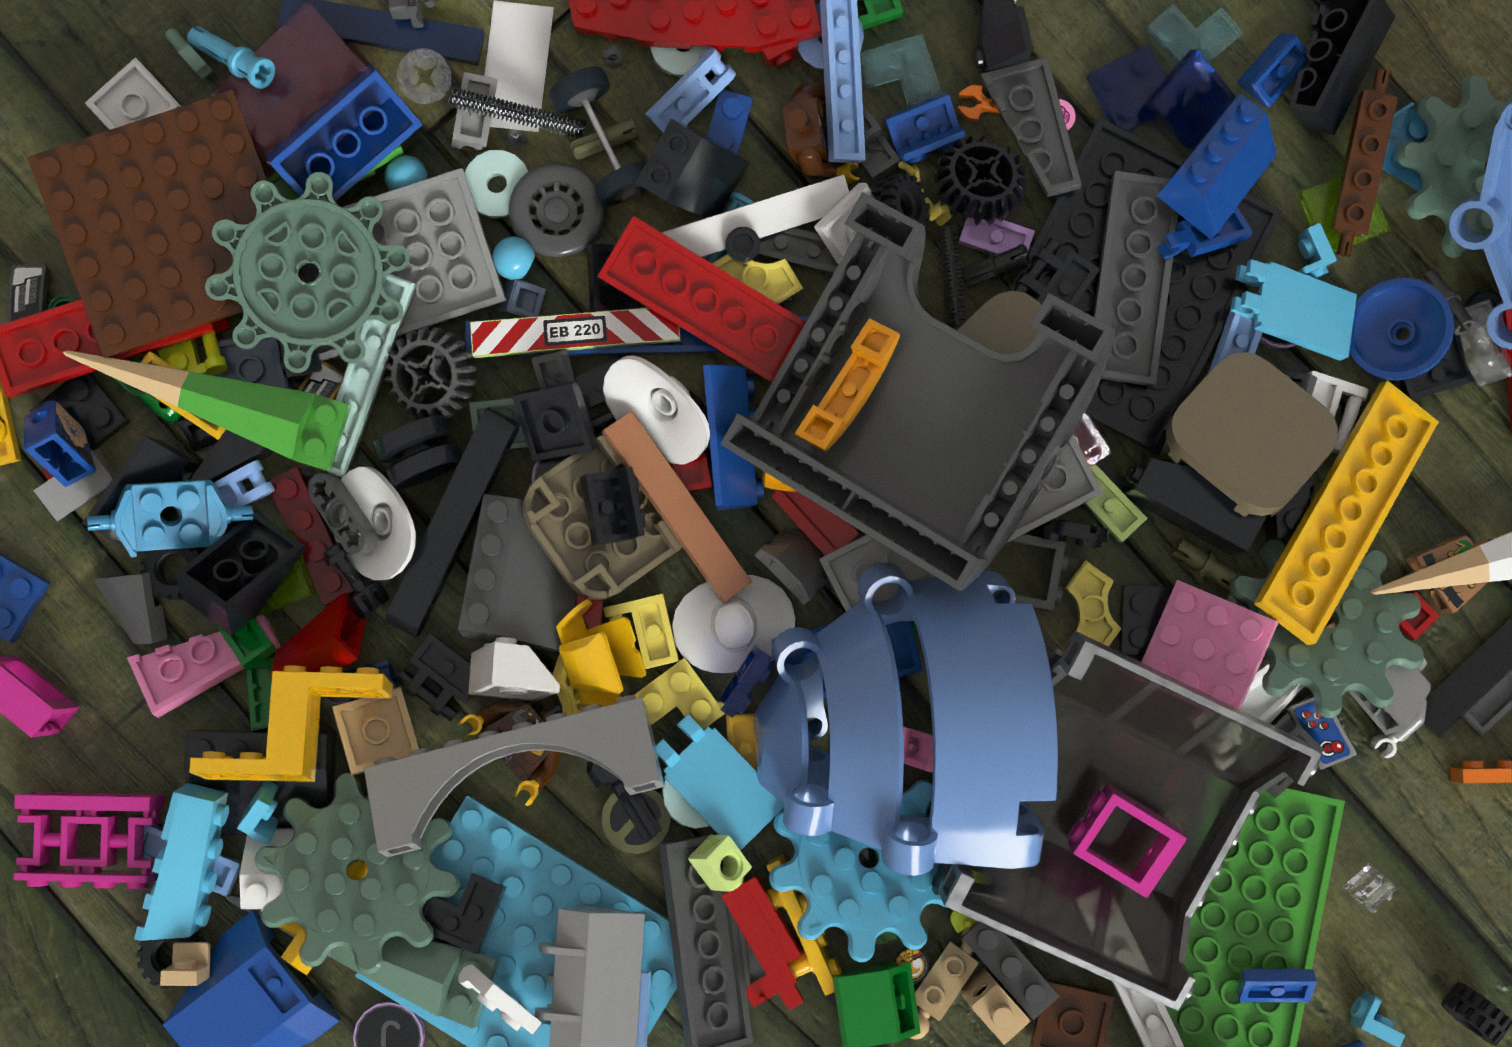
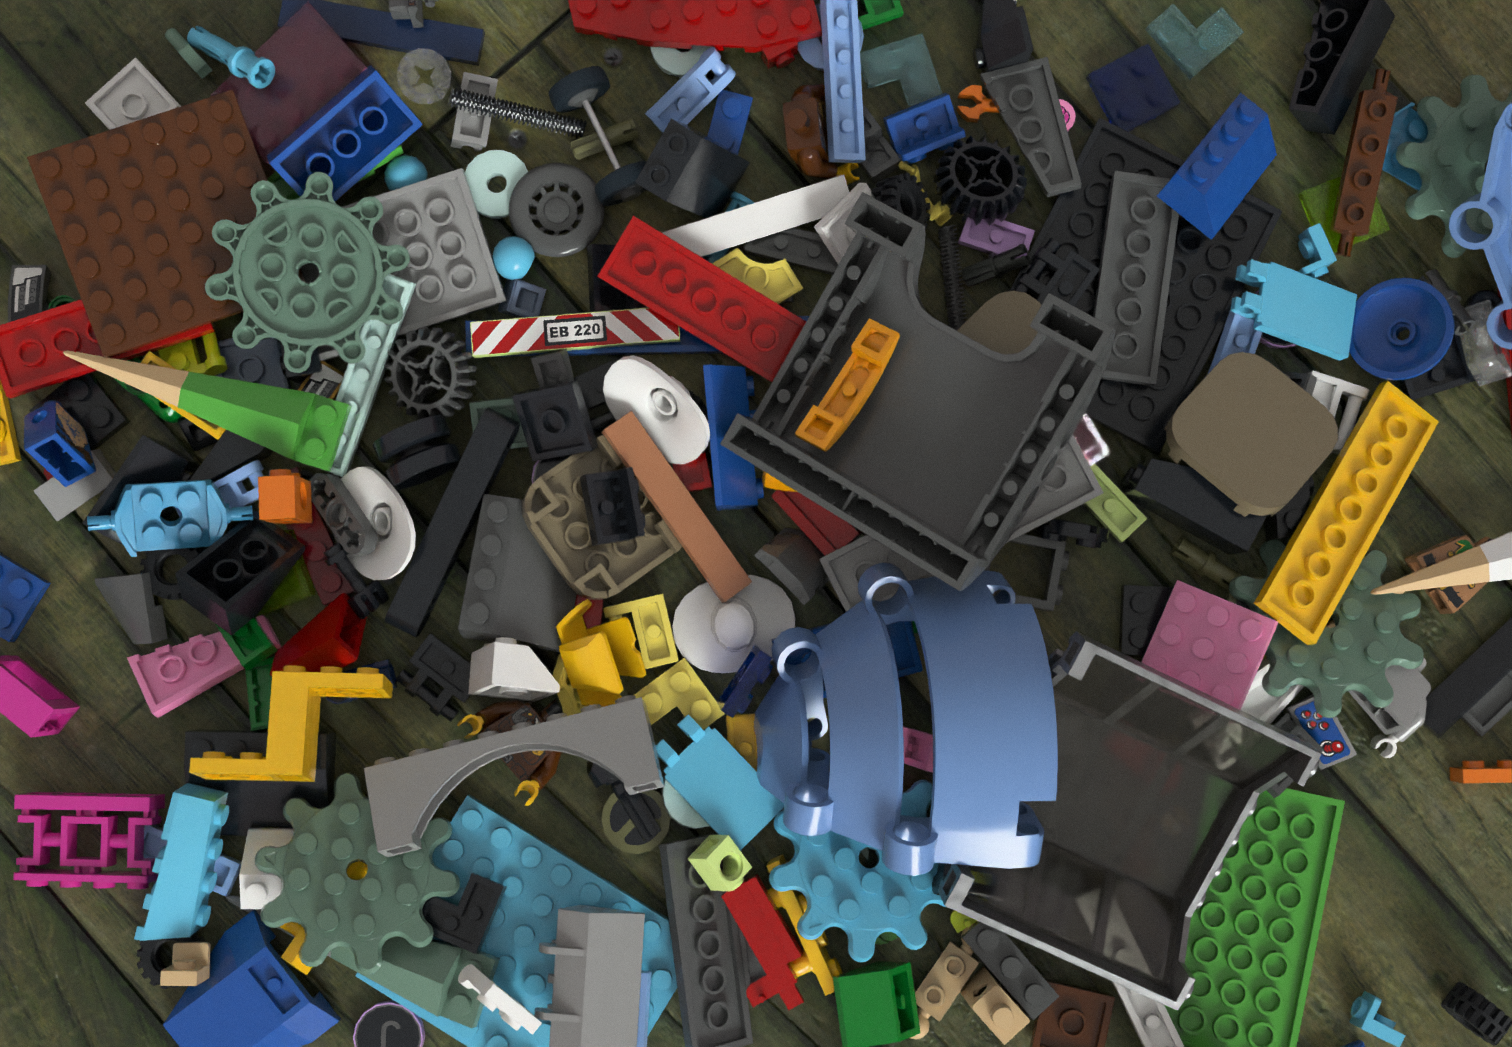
(222, 325): red piece -> none
(257, 815): medium azure bracket -> none
(284, 498): none -> orange brick
(374, 730): tan plate -> none
(518, 56): white sticker -> none
(742, 244): black tile -> none
(919, 962): tile -> none
(1090, 592): light yellow tile -> none
(1155, 859): dark pink window -> none
(1190, 238): blue plate -> none
(1191, 98): clear blue plate -> none
(1274, 69): blue slope -> none
(1276, 985): blue plate -> none
(1370, 888): clear tile -> none
(1416, 626): red plate -> none

